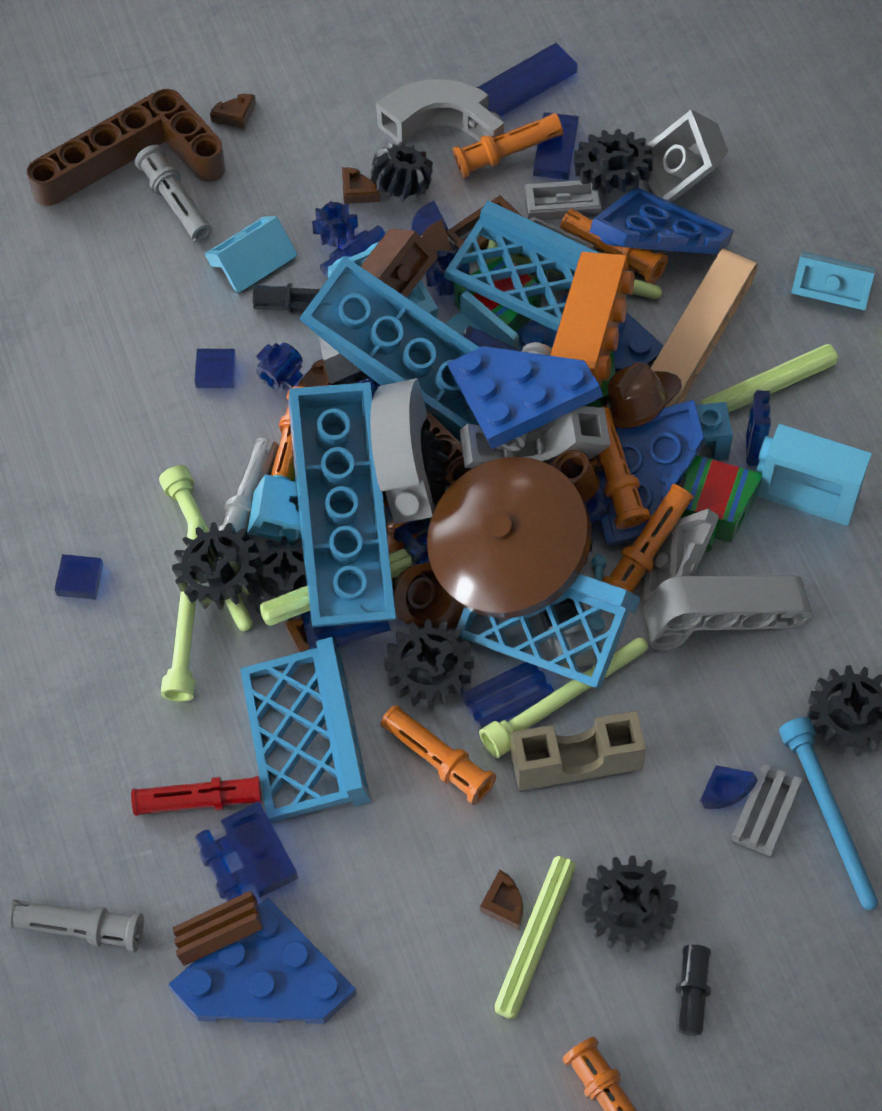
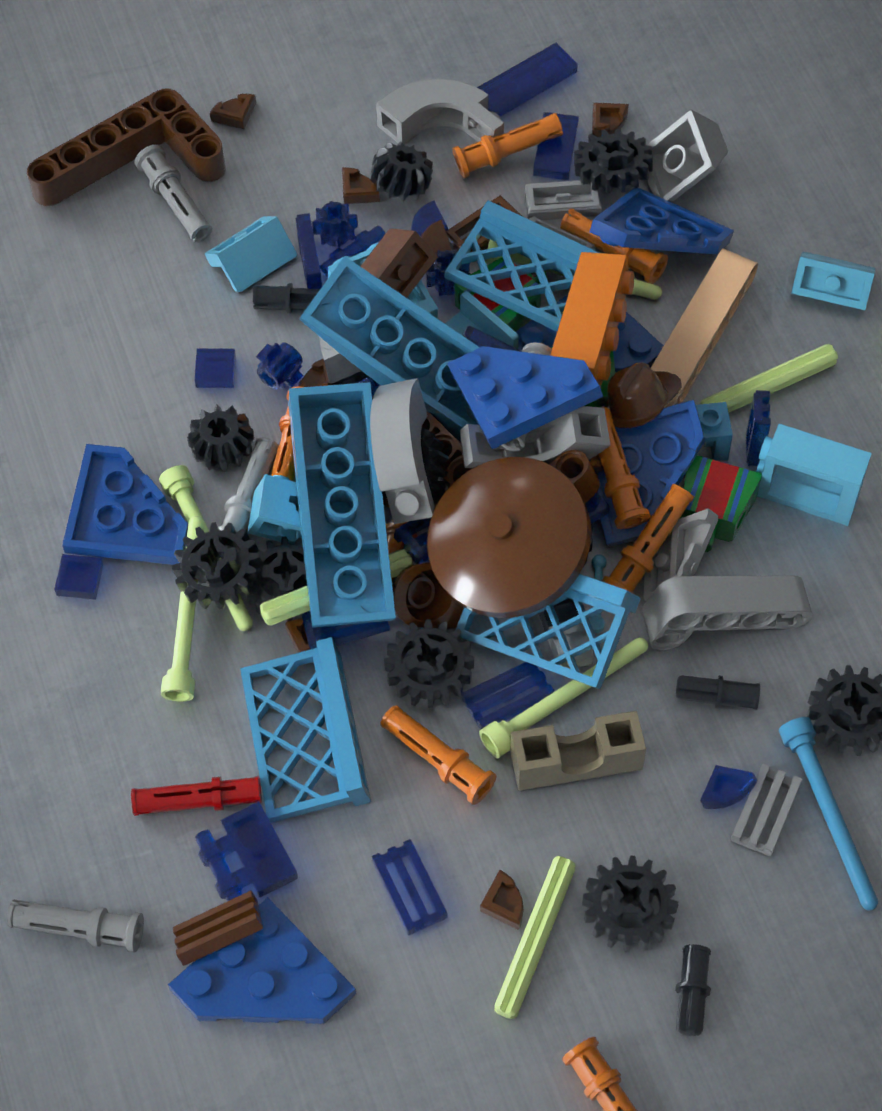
(121, 511): none -> blue plate
(220, 437): none -> black gear
(308, 251): none -> clear blue tile
(394, 855): none -> clear blue tile
(608, 117): none -> reddish brown tile
(718, 691): none -> black axle

